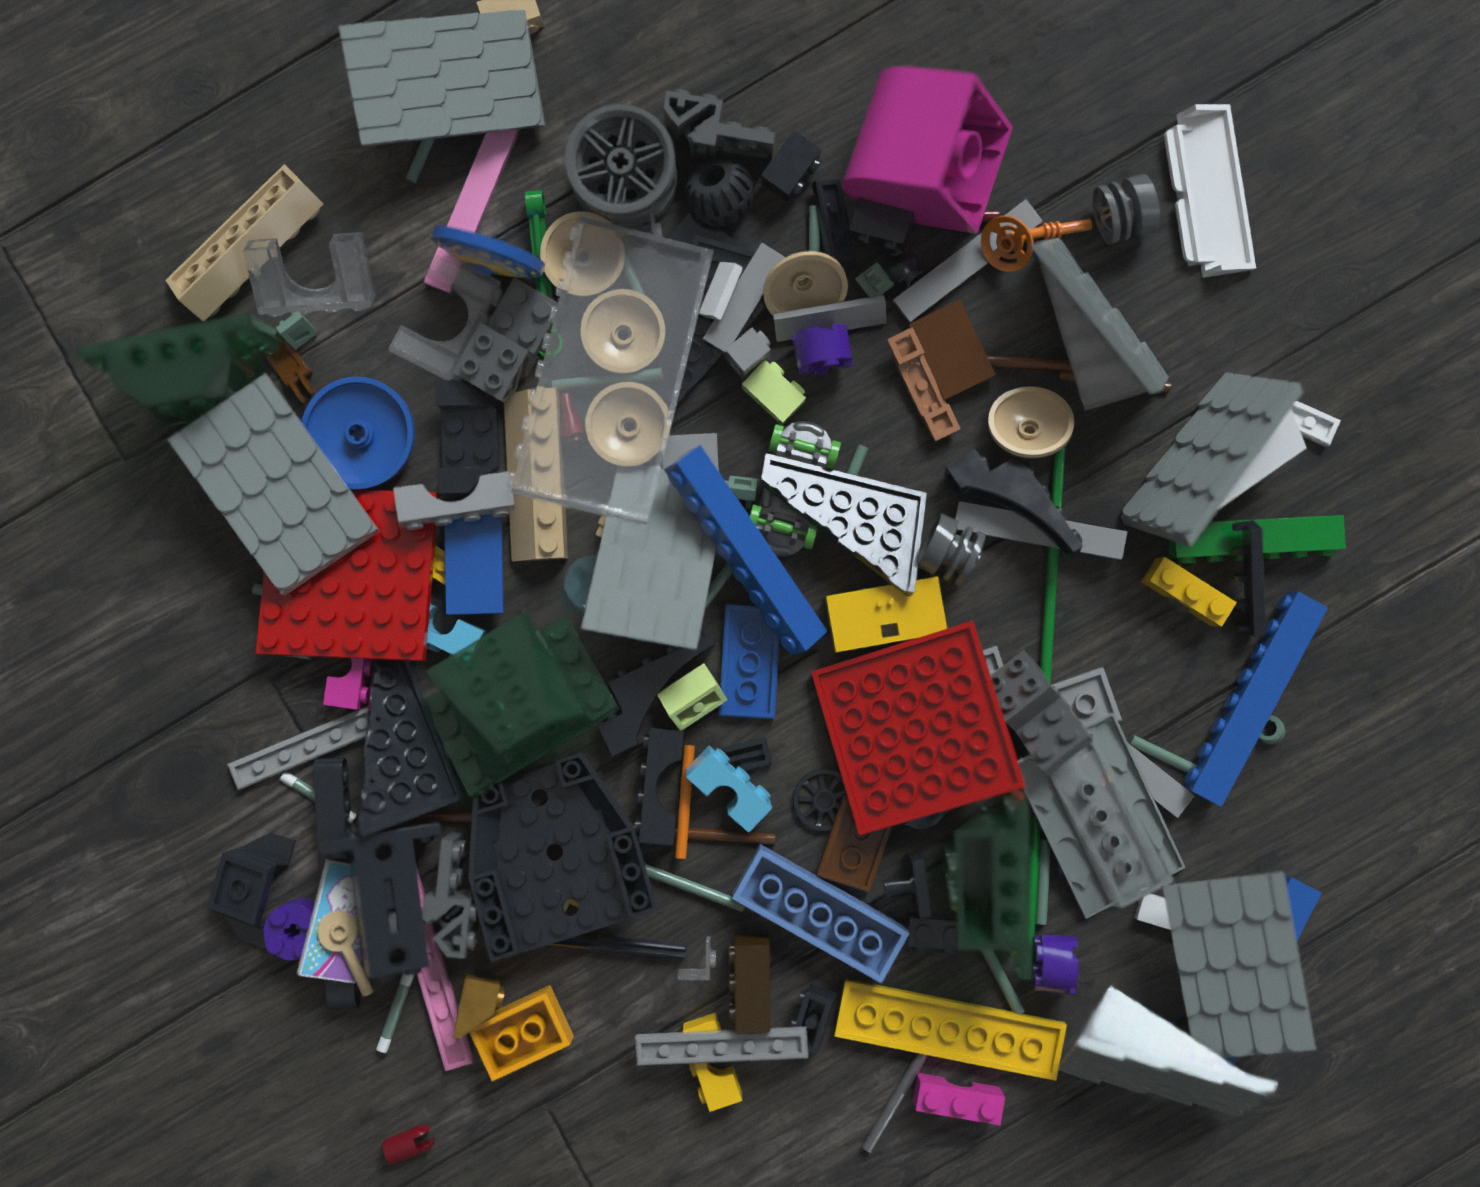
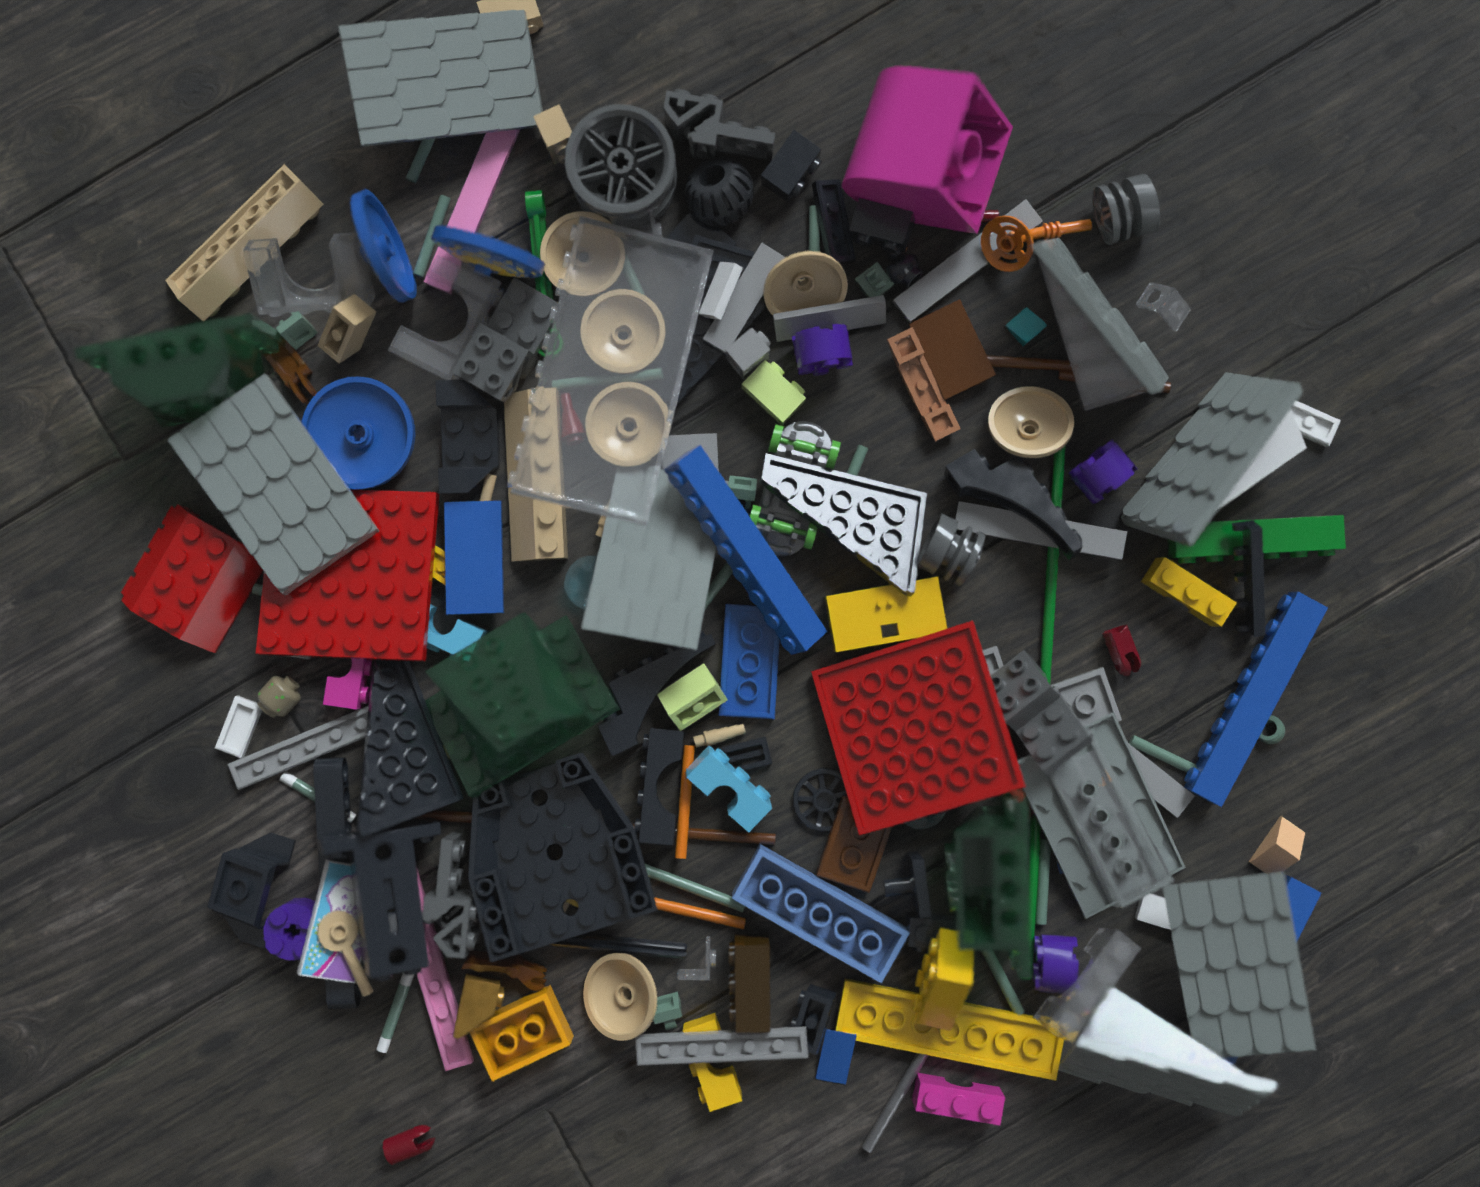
(192, 580): none -> red slope
(239, 727): none -> white tile
(279, 696): none -> dark tan head
(346, 328): none -> tan brick
(382, 246): none -> blue dish
(418, 507): light grey arch -> none
(428, 245): none -> sand green bar
(515, 966): none -> reddish brown arm
(554, 132): none -> tan brick
(609, 998): none -> tan dish
(668, 1010): none -> sand green tile
(700, 913): none -> orange bar
(718, 735): none -> tan animal
(836, 1056): none -> blue sticker
(943, 981): none -> yellow brick
(1025, 326): none -> teal slope
(1068, 1013): none -> clear arch
(1103, 471): none -> dark purple brick
(1122, 650): none -> dark red piece
(1169, 305): none -> clear bracket
(1209, 191): white slope -> none
(1279, 848): none -> light nougat slope

